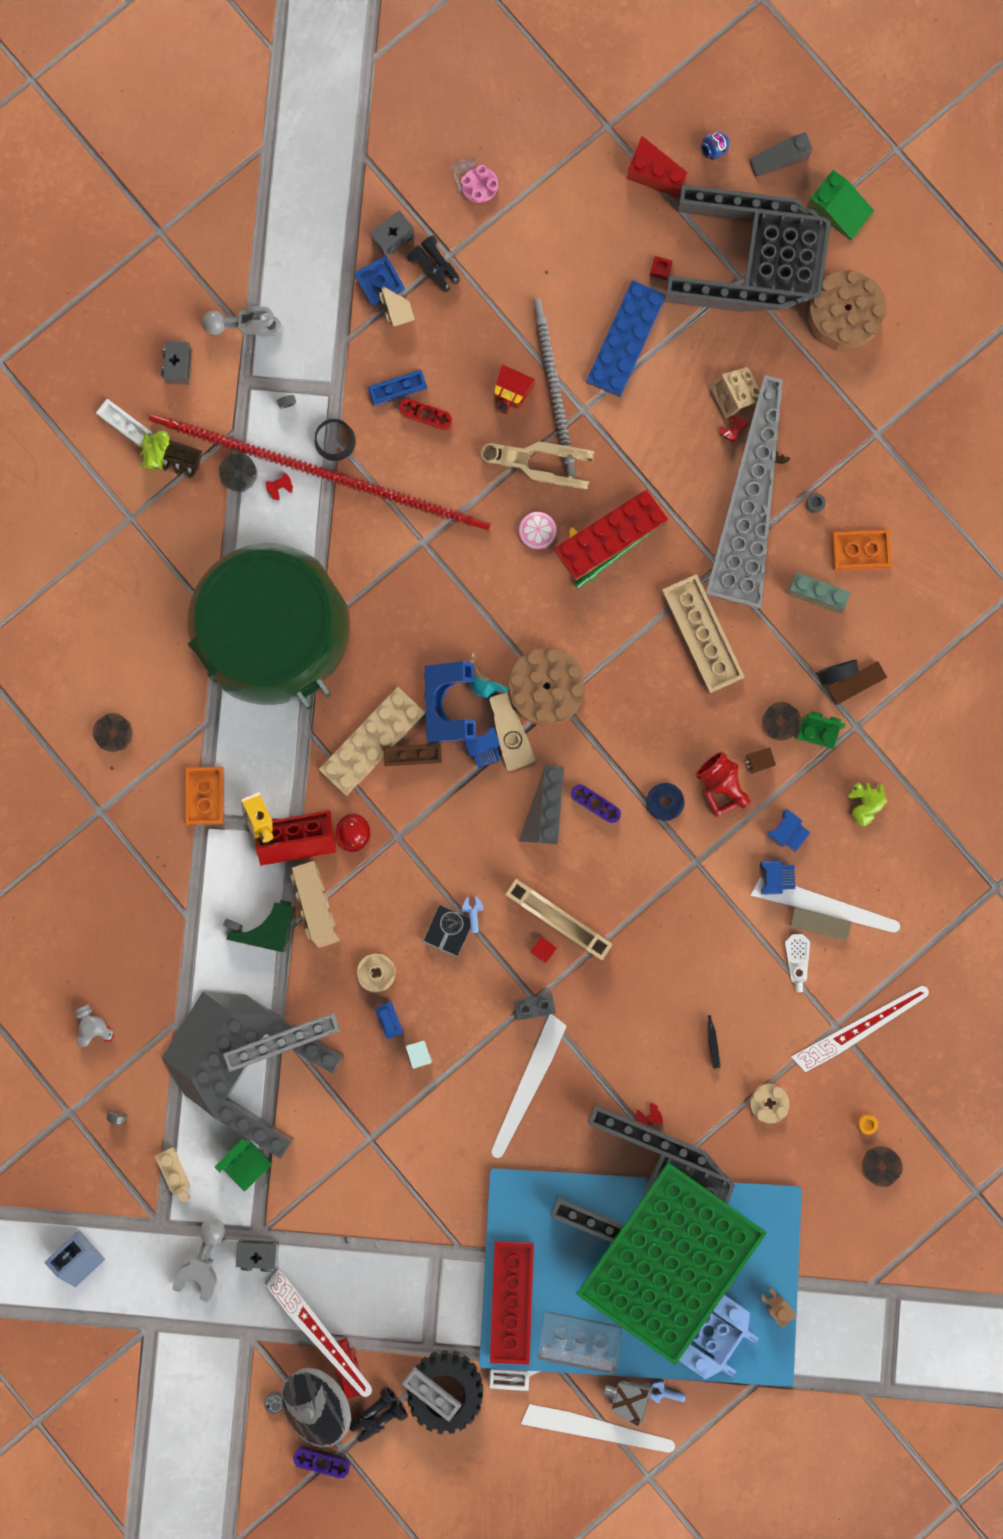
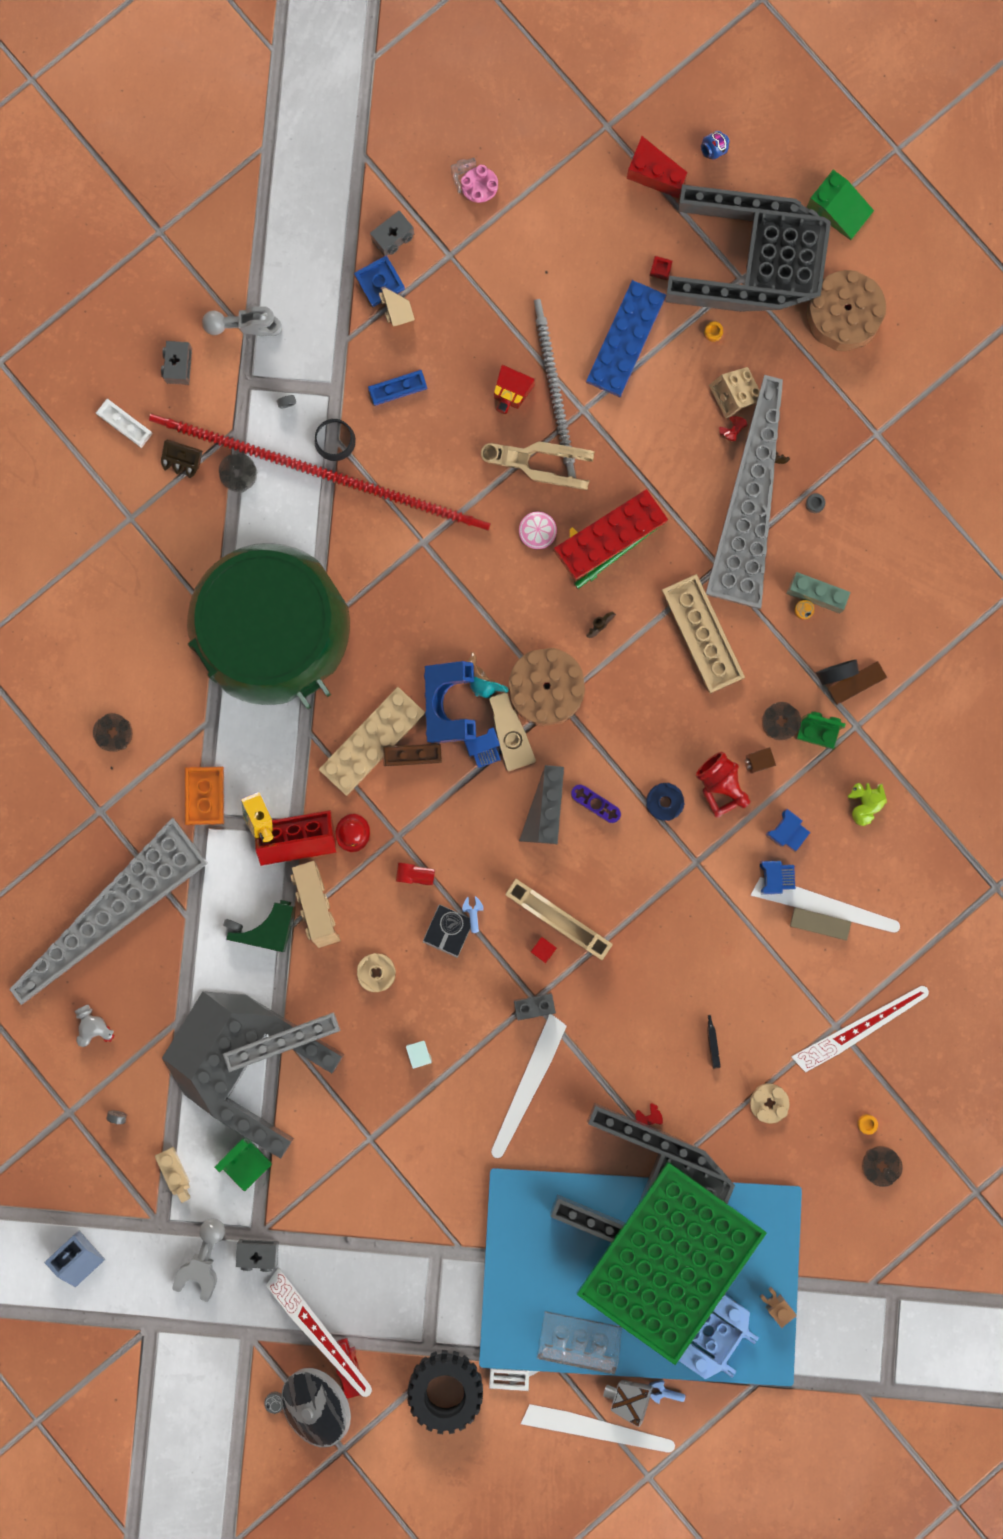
(144, 882): none -> light grey wing
(153, 450): lime animal -> none
(283, 482): red piece -> none
(324, 1470): dark purple beam -> none
(375, 1424): black piece -> none
(389, 1020): blue piece -> none
(411, 874): none -> red piece
(431, 1394): light grey tile -> none
(436, 273): black piece -> none
(440, 414): red beam -> none
(511, 1302): red plate -> none
(599, 624): none -> dark brown piece
(713, 331): none -> light orange tile
(782, 155): dark grey slope -> none
(797, 963): white piece -> none
(804, 609): none -> light orange tile
(861, 549): orange tile -> none

